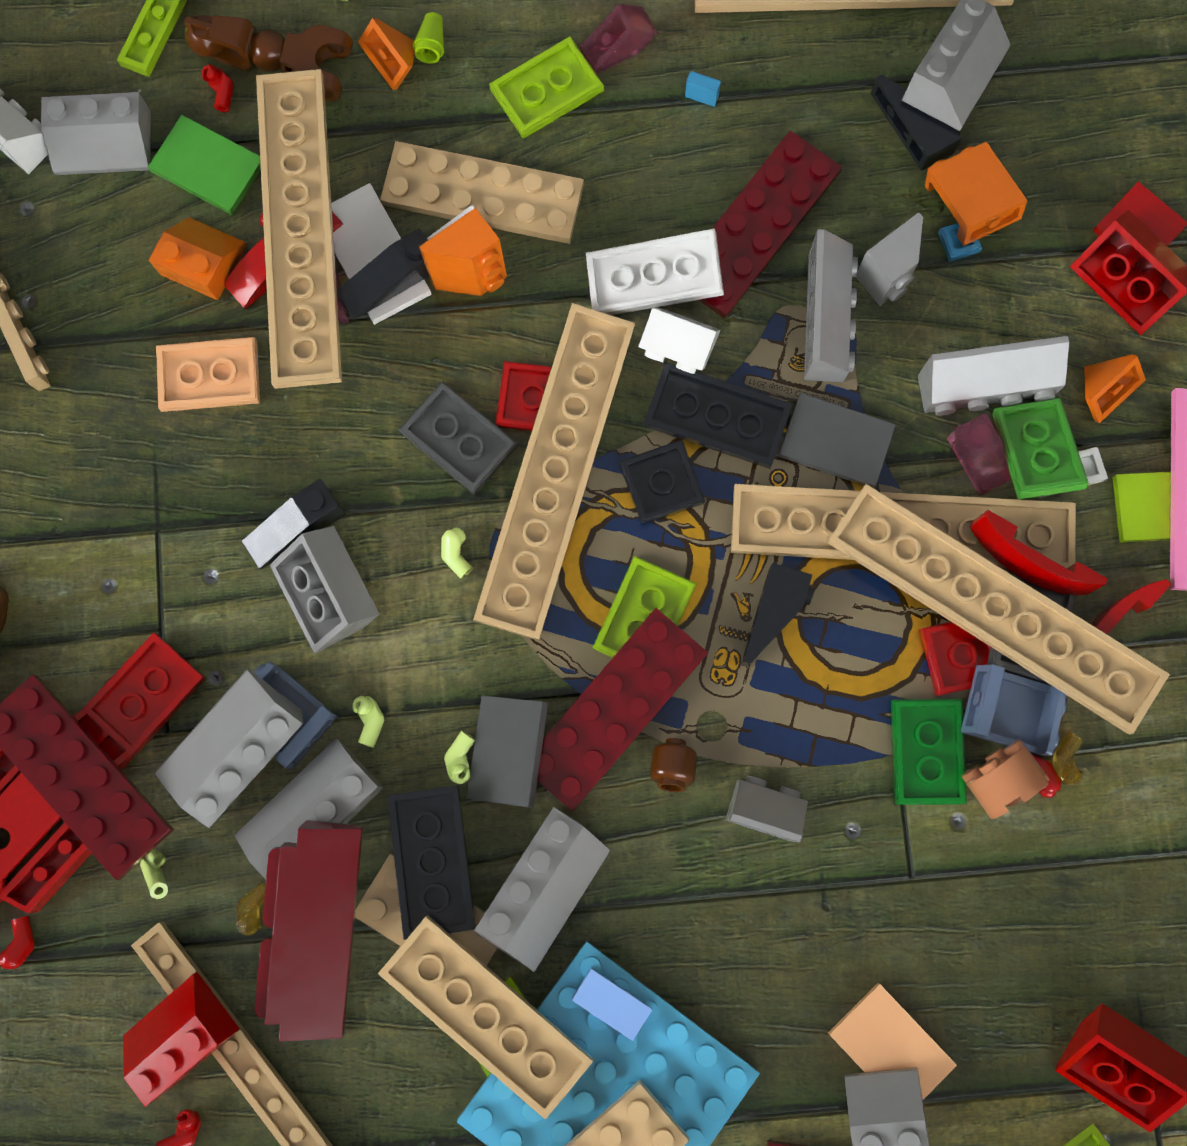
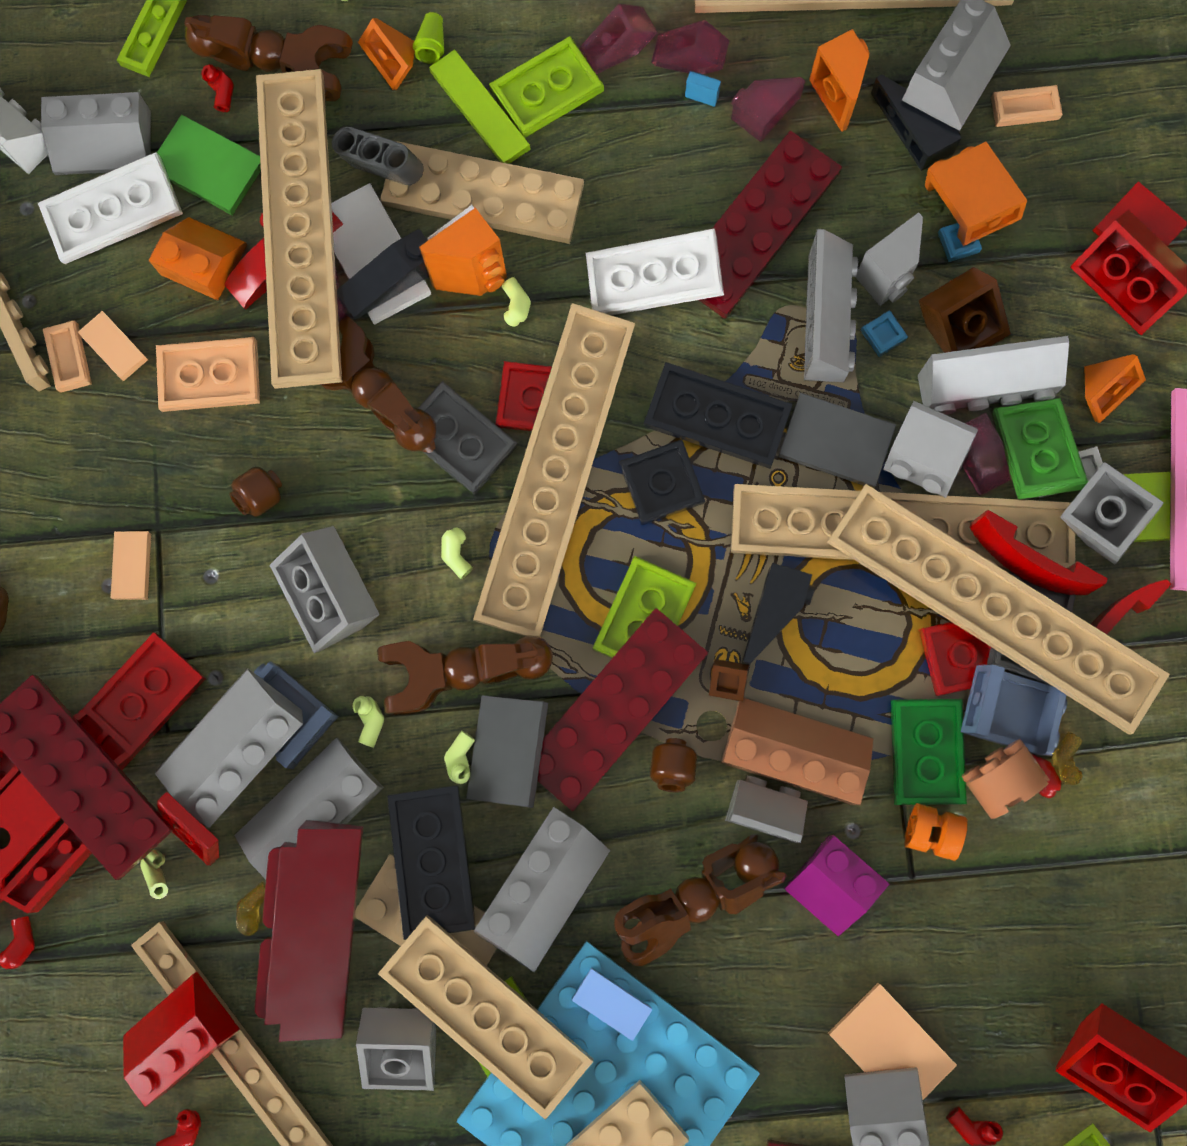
(67, 356): none -> light nougat tile
(110, 208): none -> white tile
(112, 346): none -> light nougat tile
(131, 565): none -> light nougat tile
(189, 829): none -> red tile
(256, 491): none -> reddish brown head
(304, 512): slope -> none
(377, 155): none -> dark grey beam
(377, 391): none -> reddish brown piece
(396, 1049): none -> light grey slope
(460, 669): none -> reddish brown piece
(479, 108): none -> lime tile
(519, 303): none -> yellowish green arm
(669, 915): none -> reddish brown piece
(678, 339): white slope -> none
(691, 48): none -> clear pink slope
(728, 680): none -> reddish brown plate
(765, 104): none -> clear pink slope
(799, 752): none -> nougat slope
(836, 885): none -> magenta slope
(839, 75): none -> orange slope
(884, 333): none -> dark azure tile
(930, 449): none -> light grey slope
(947, 836): none -> orange wheel
(966, 312): none -> reddish brown slope
(975, 1132): none -> red arm
(1026, 106): none -> light nougat tile
(1110, 512): none -> light grey slope

